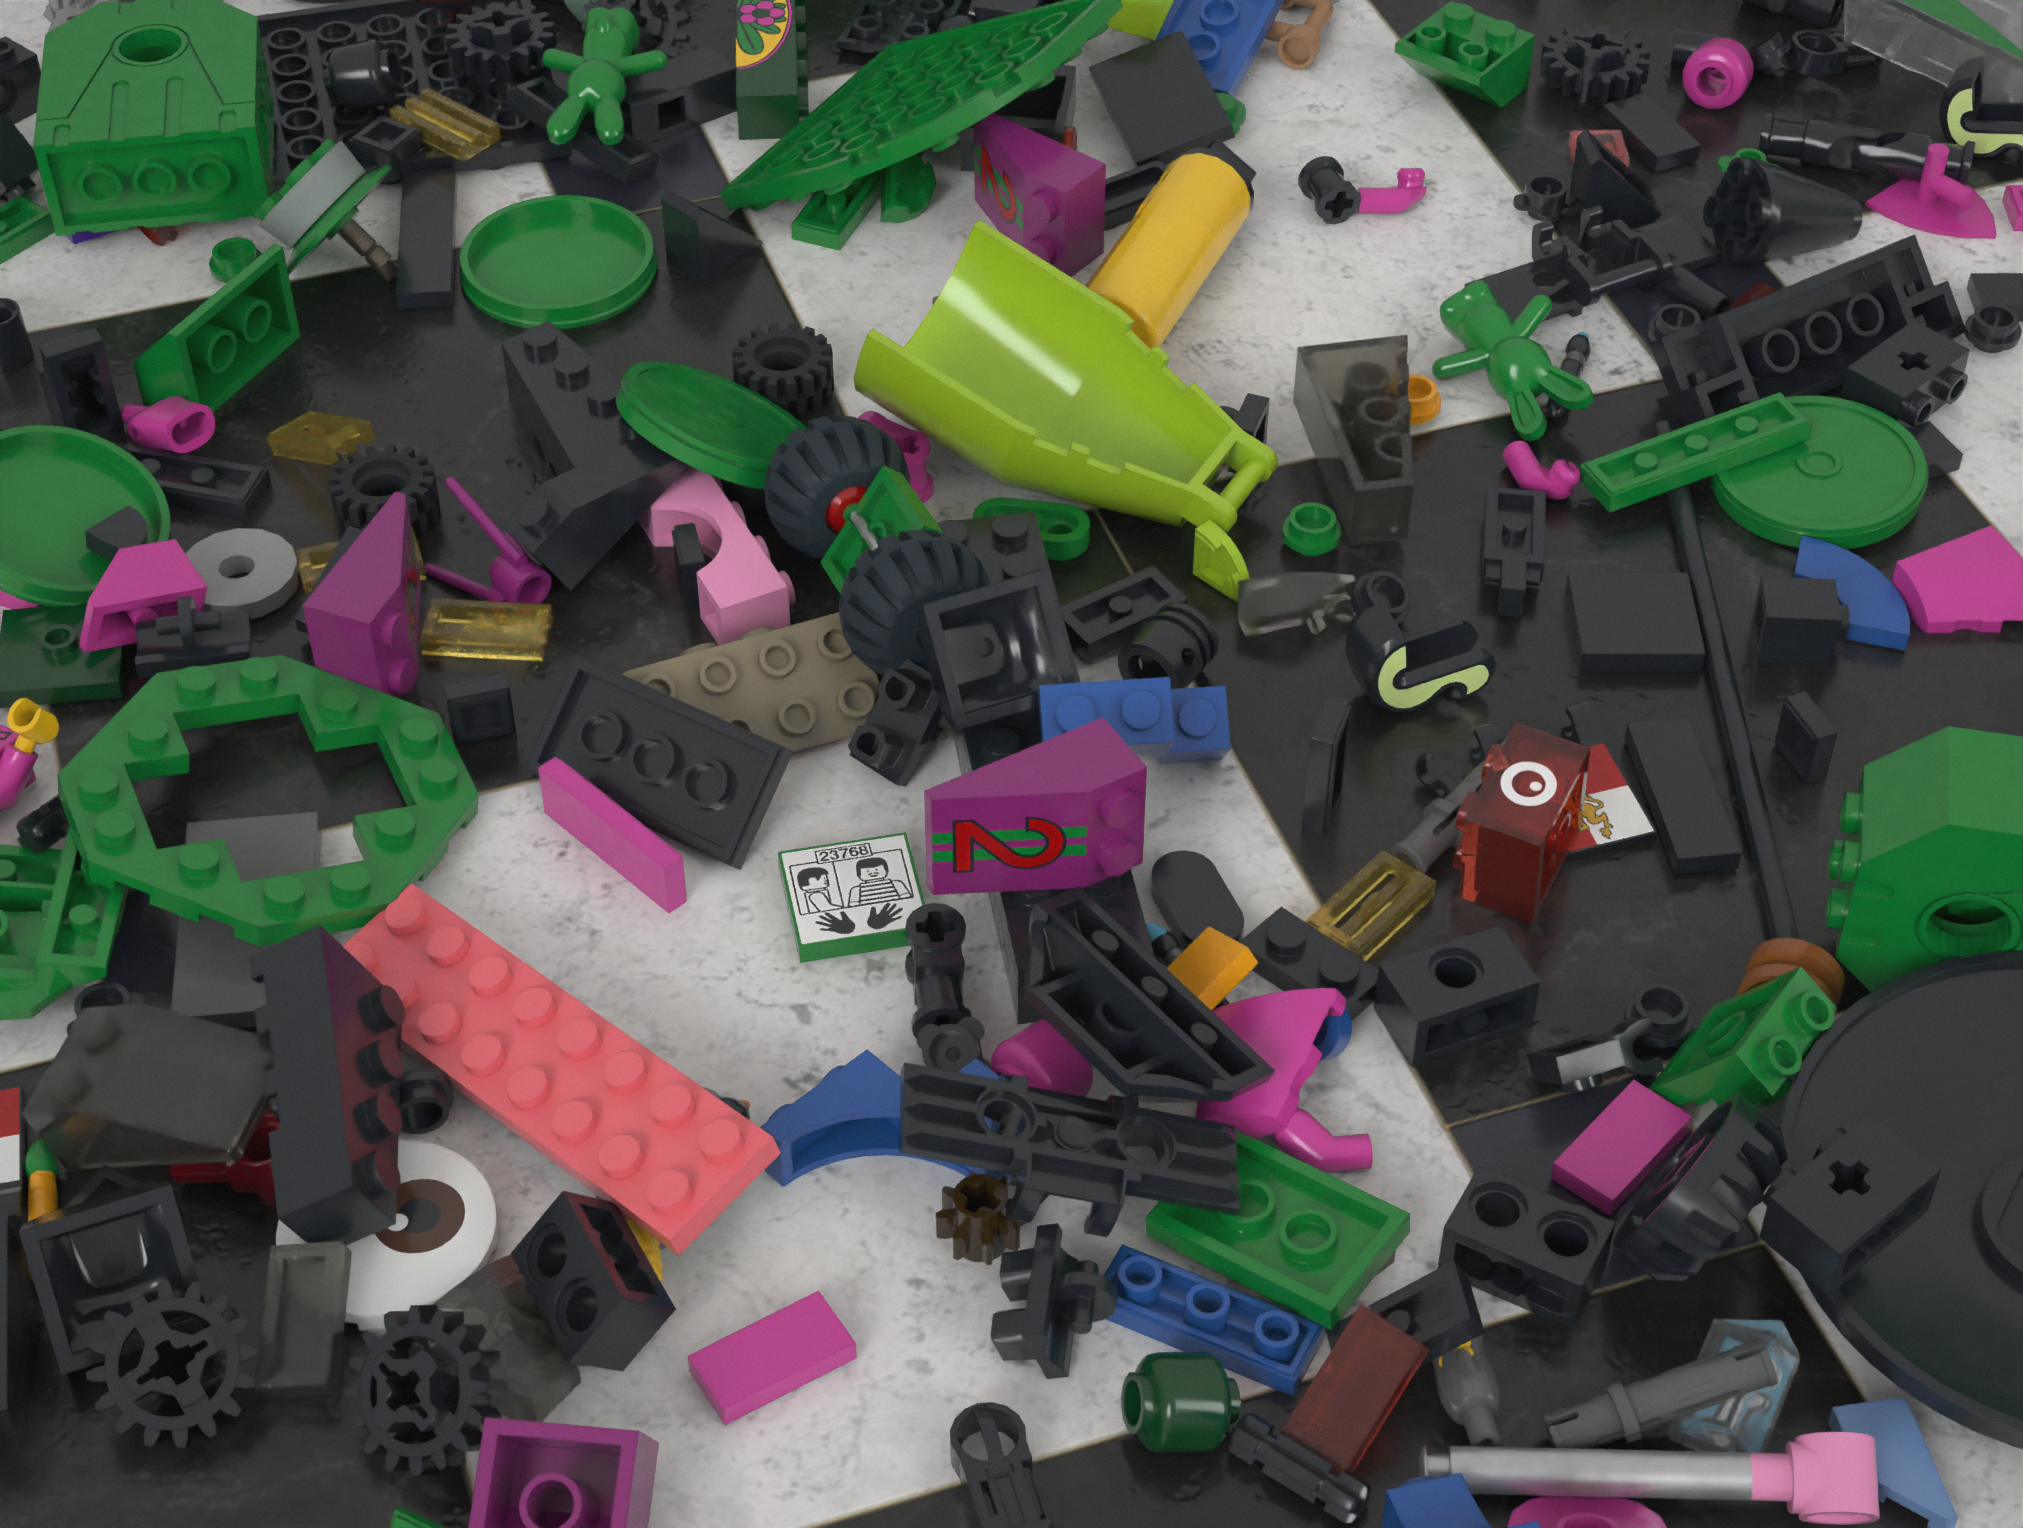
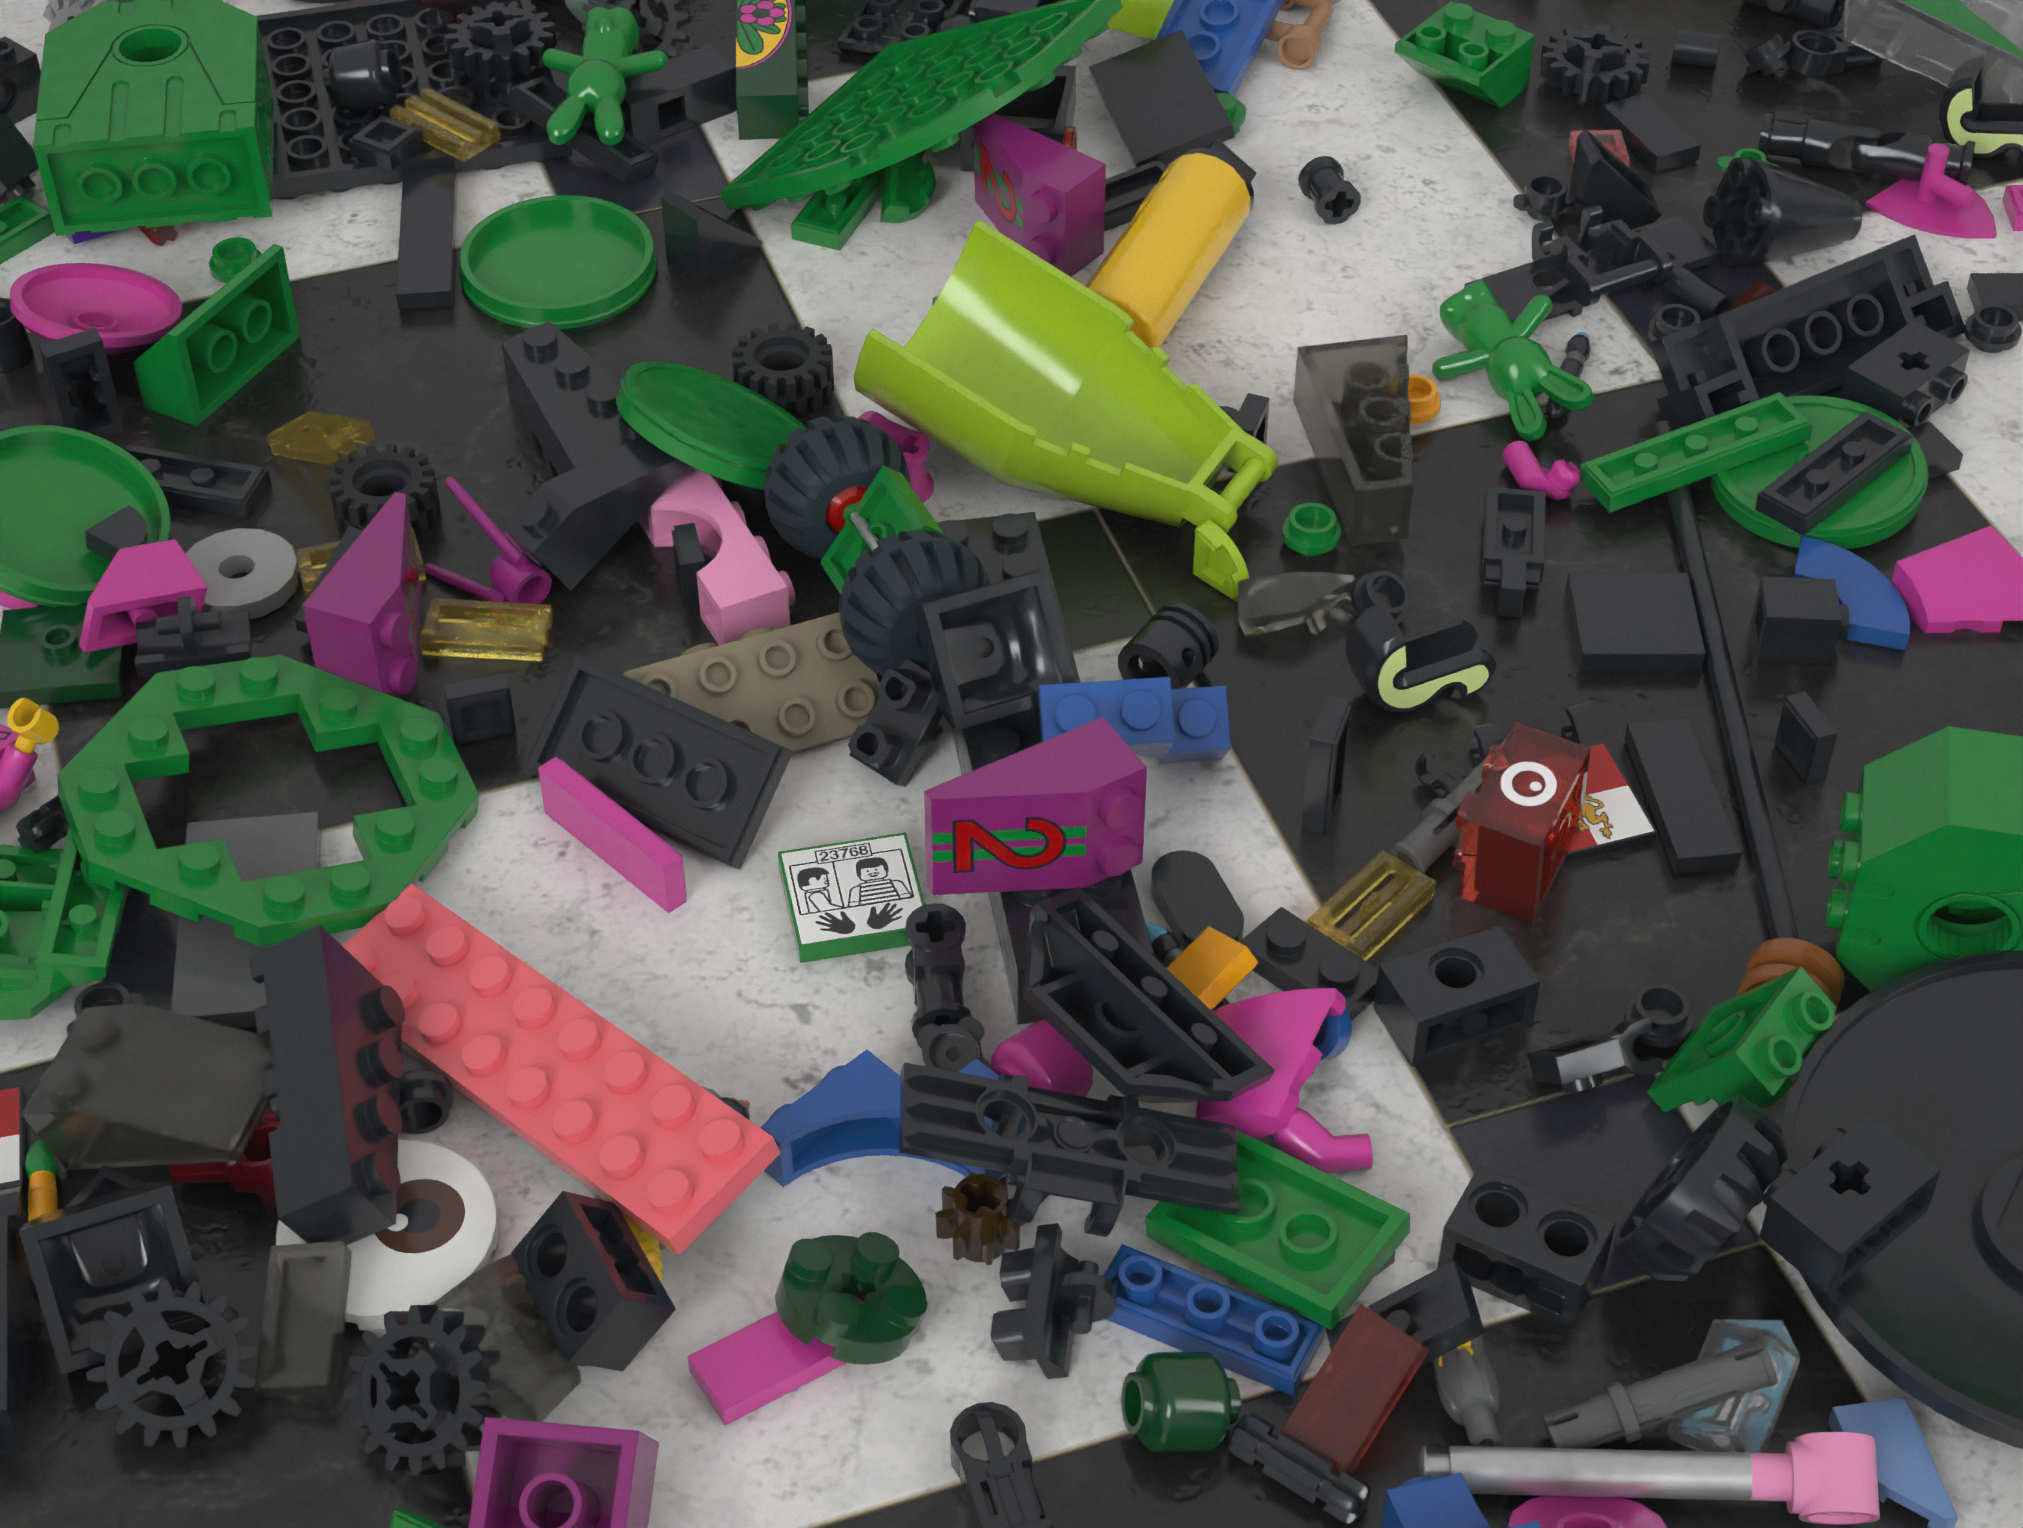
(120, 303): none -> dark pink dish
(169, 424): dark pink piece -> none
(321, 203): piece -> none
(867, 1267): none -> dark green plate
(1062, 526): green plate -> none
(1117, 612): black plate -> none
(1397, 198): dark pink arm -> none
(1621, 1147): dark pink tile -> none
(1703, 77): dark pink head -> none
(1834, 473): none -> black tile

